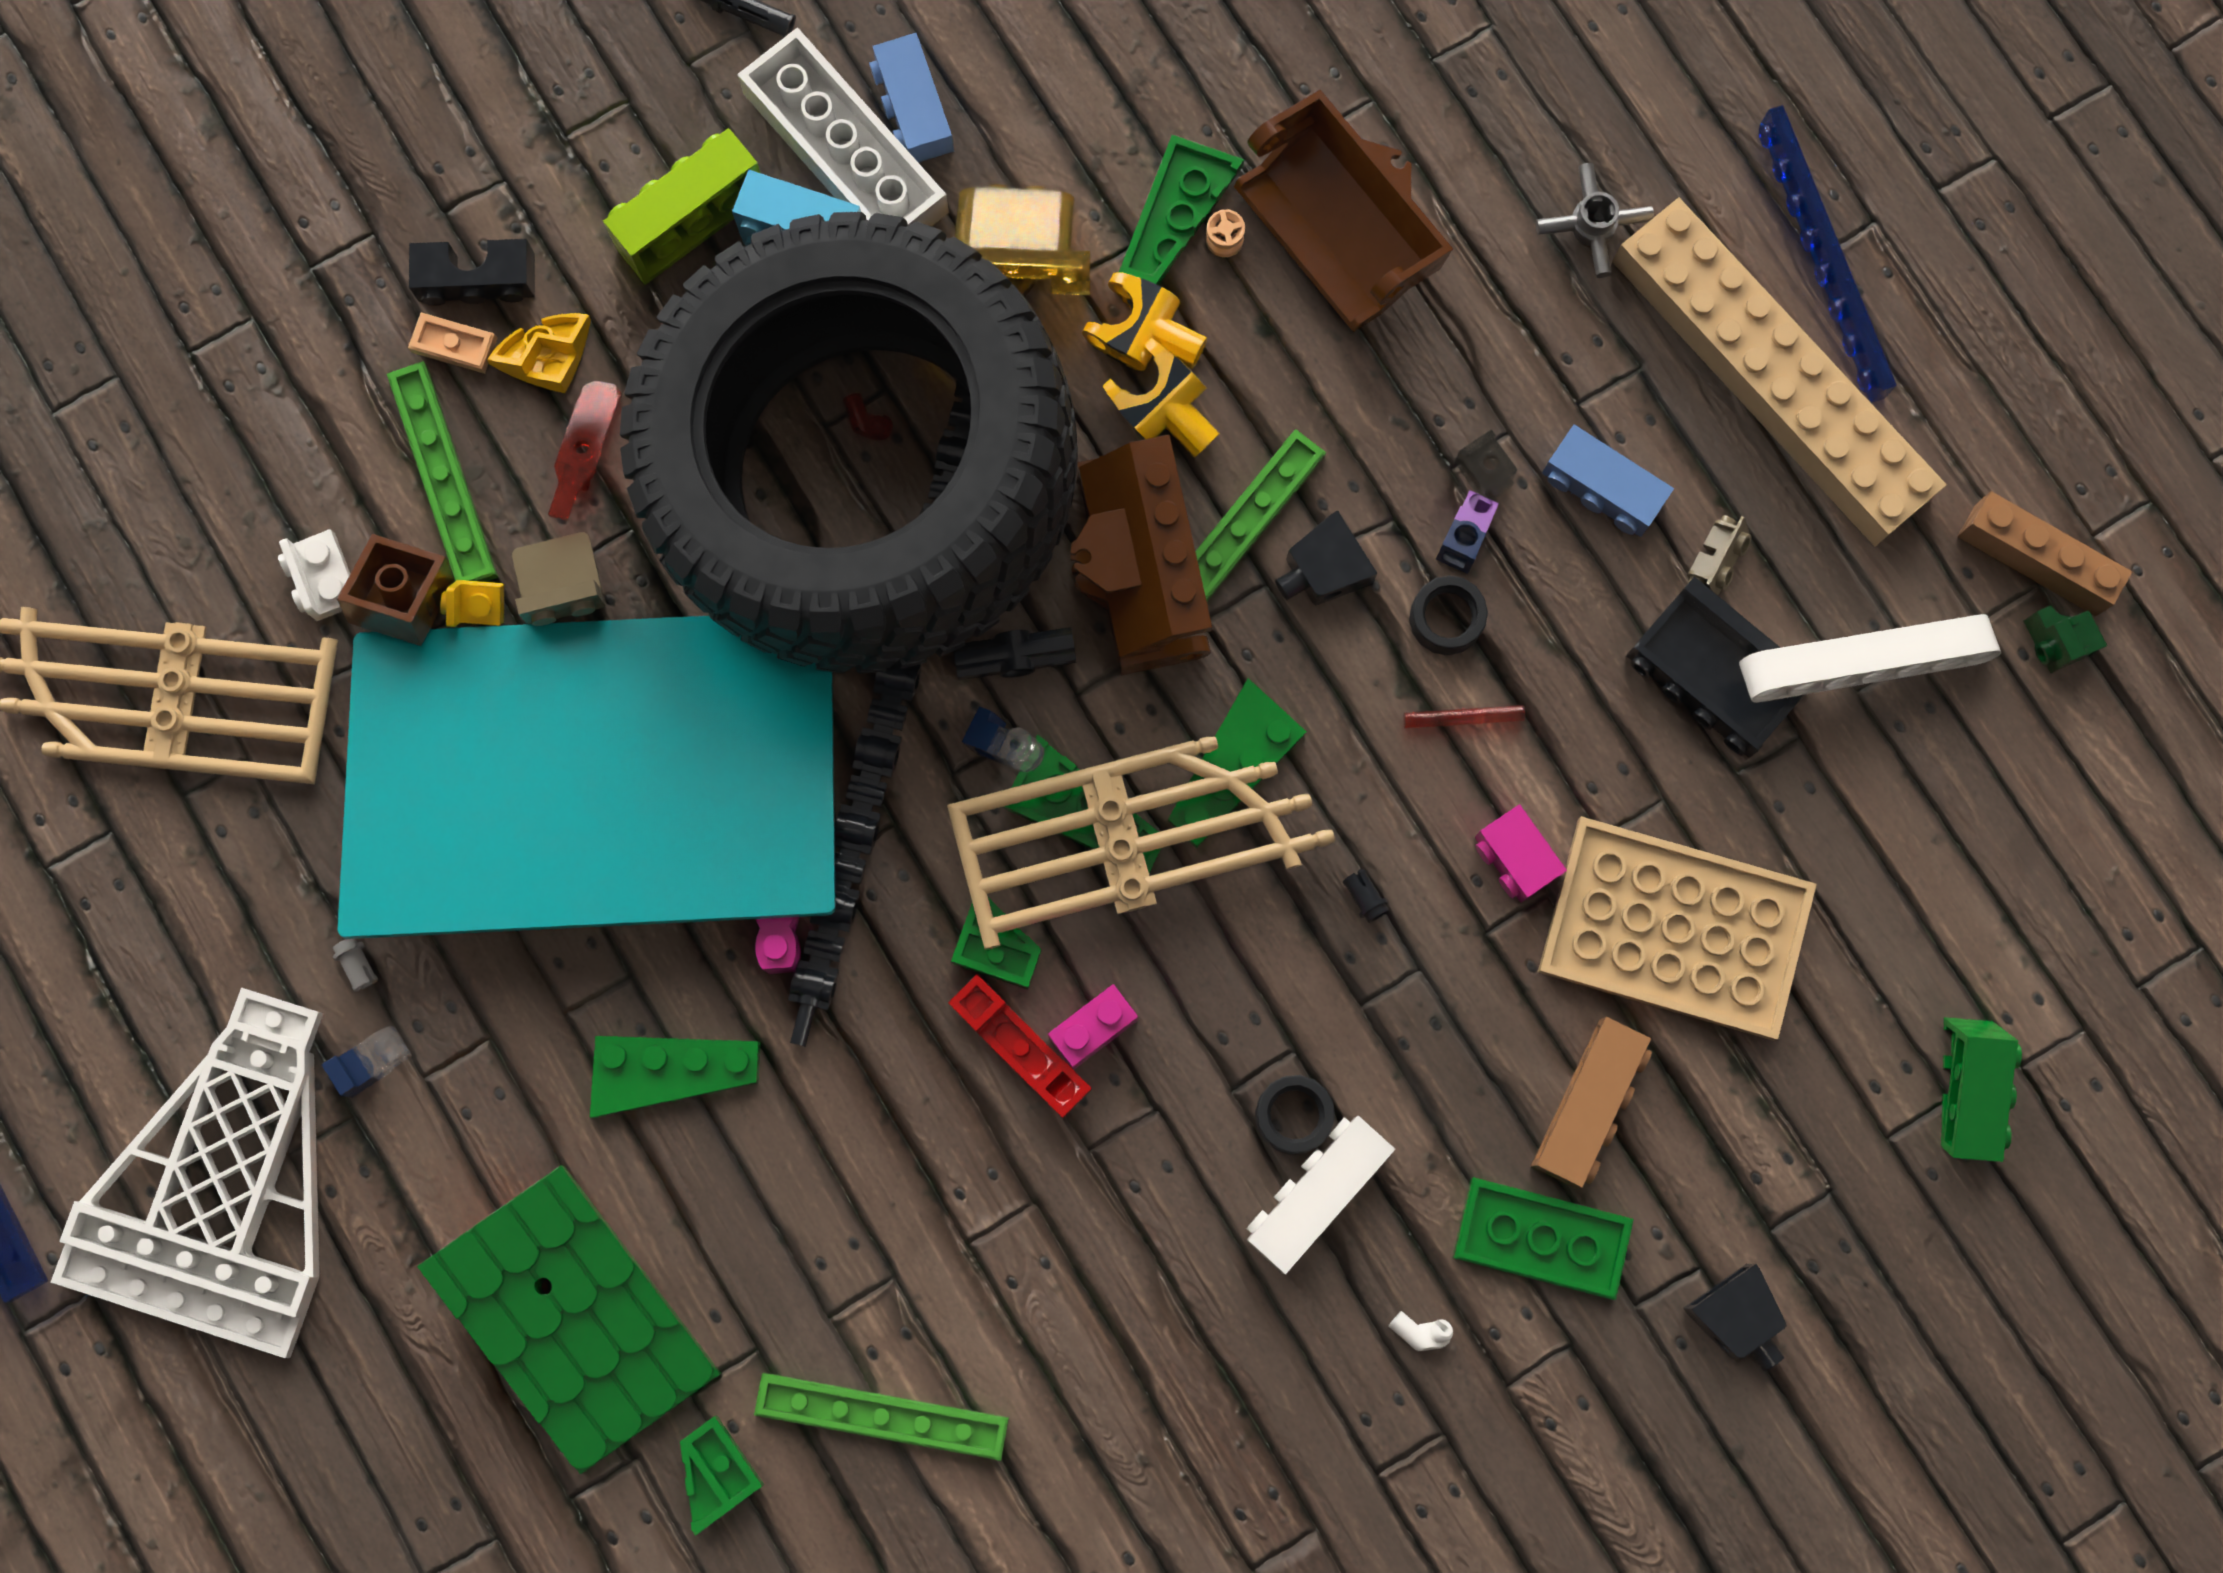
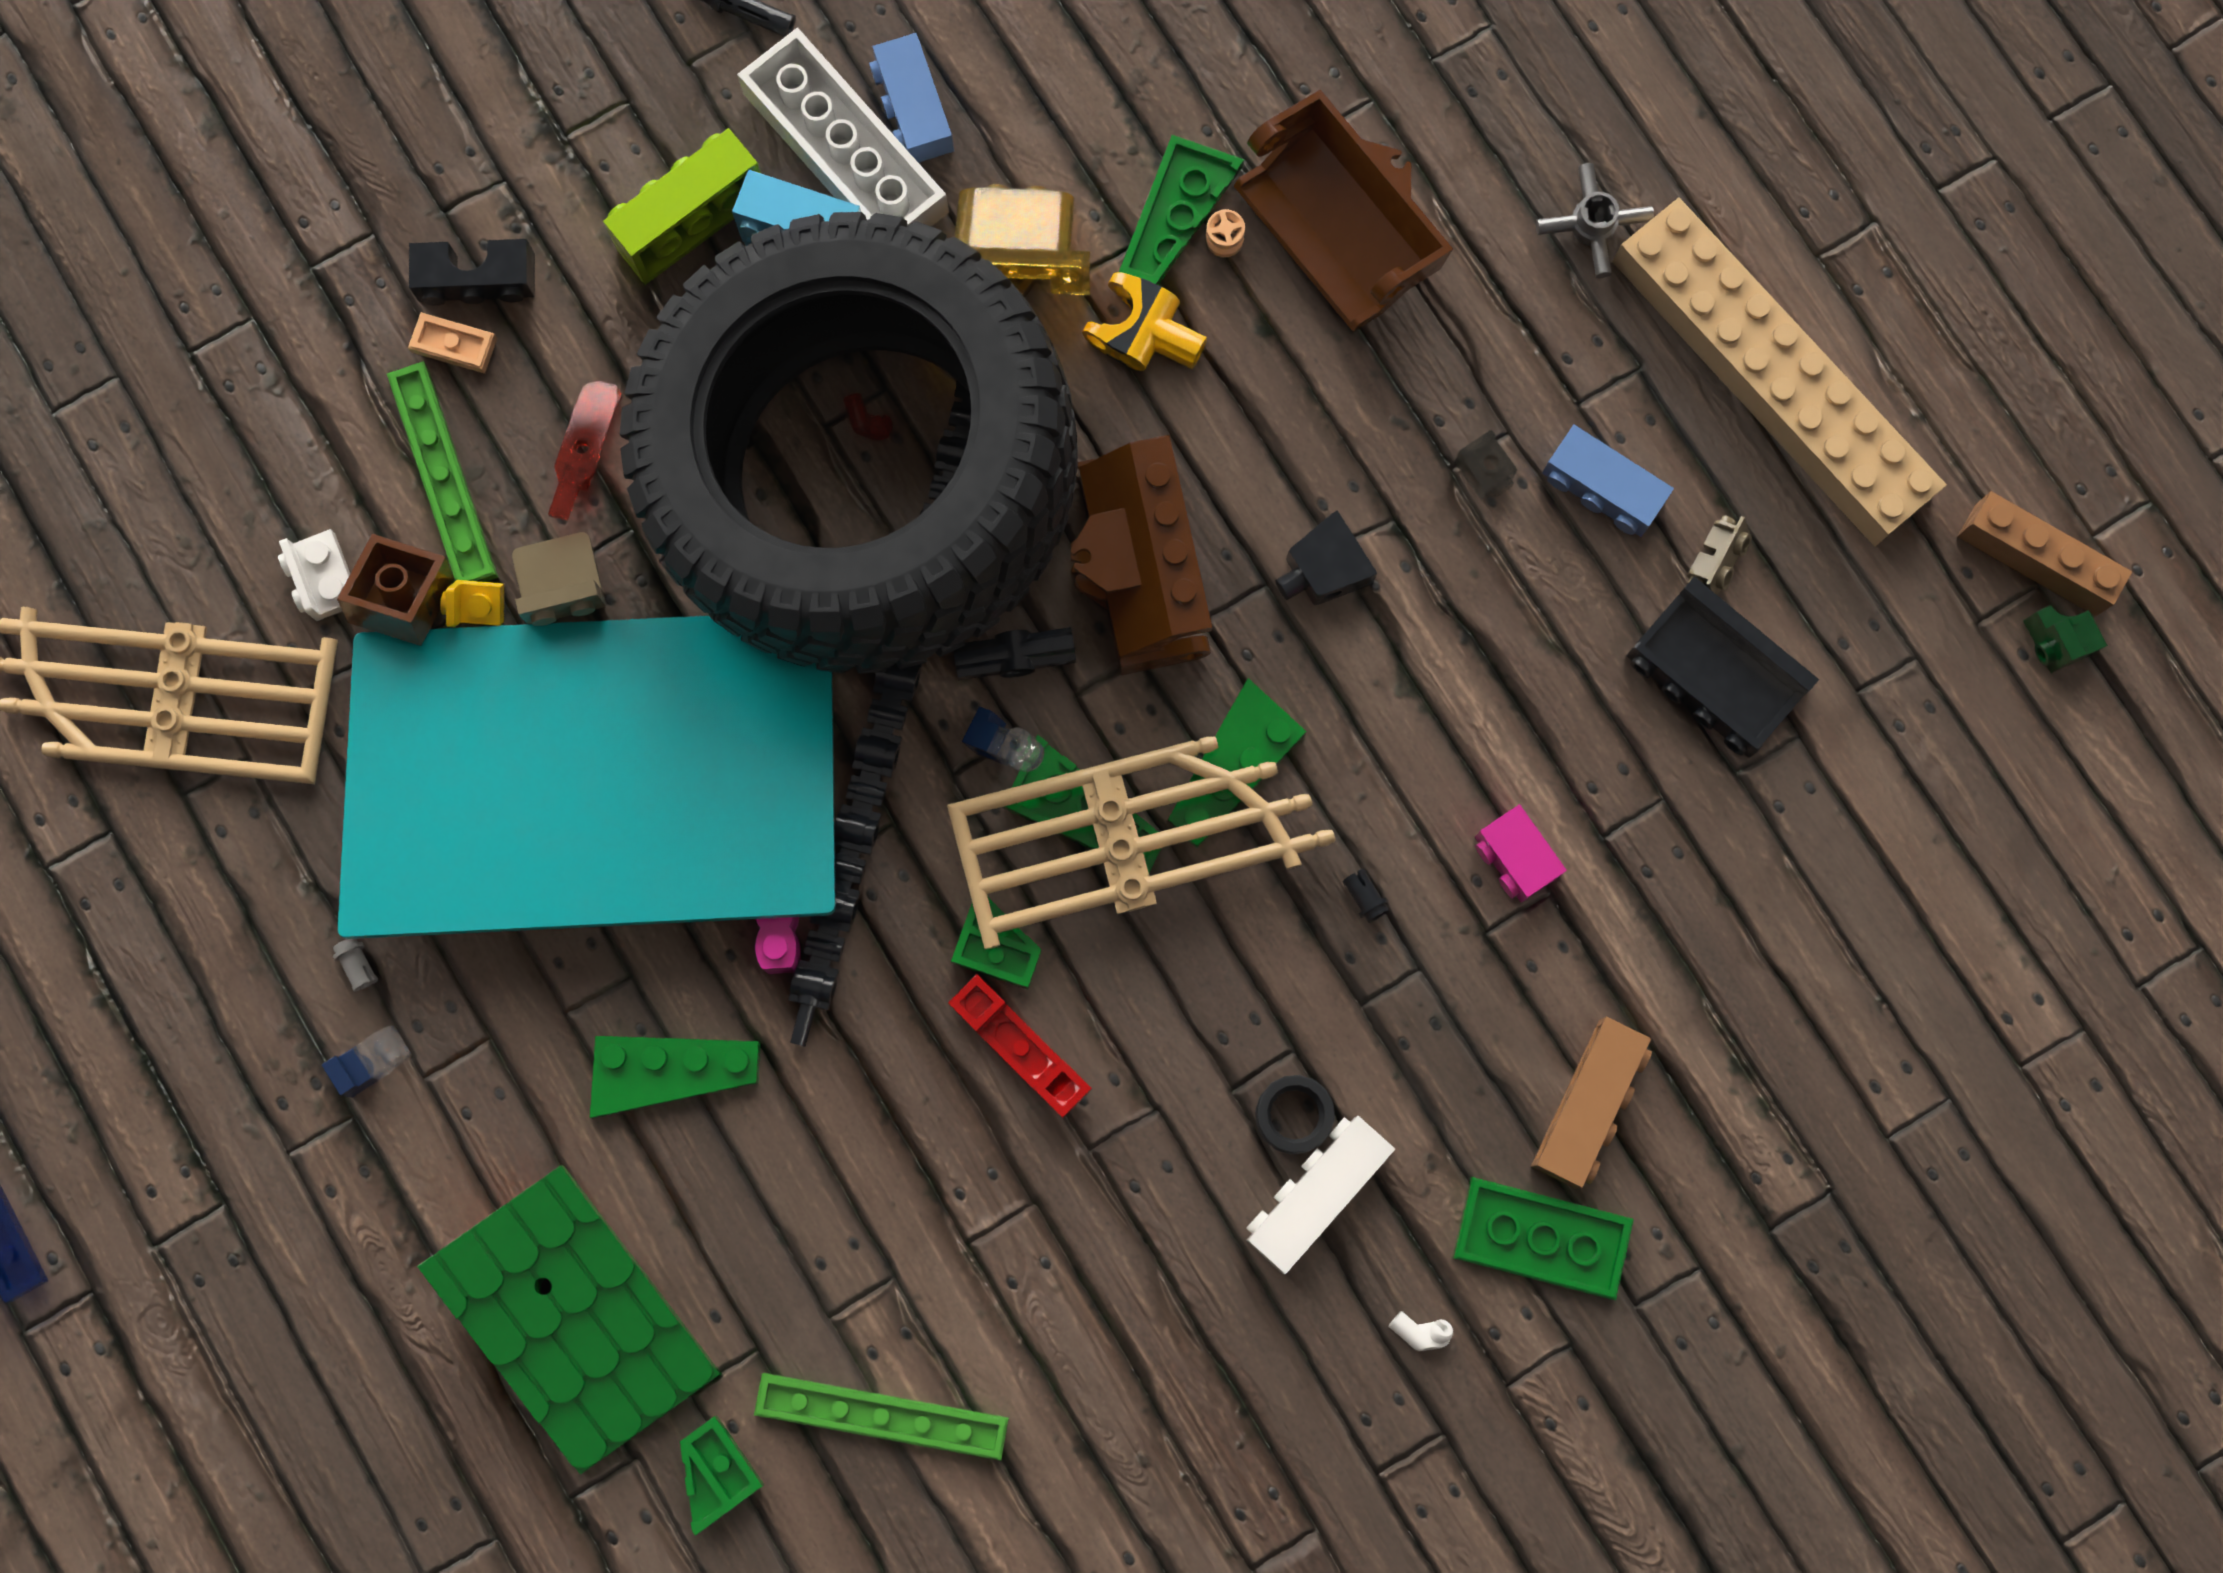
(196, 1278): white wing -> none
(545, 353): yellow brick -> none
(1093, 1026): dark pink brick -> none
(1167, 404): yellow connector -> none
(1256, 509): bright green tile -> none
(1464, 716): clear red bar -> none
(1466, 591): black tyre -> none
(1467, 532): dark blue leg -> none
(1677, 928): tan plate -> none
(1741, 1316): black torso -> none
(1830, 263): clear blue plate -> none
(1869, 658): white beam -> none
(1979, 1089): green wedge -> none

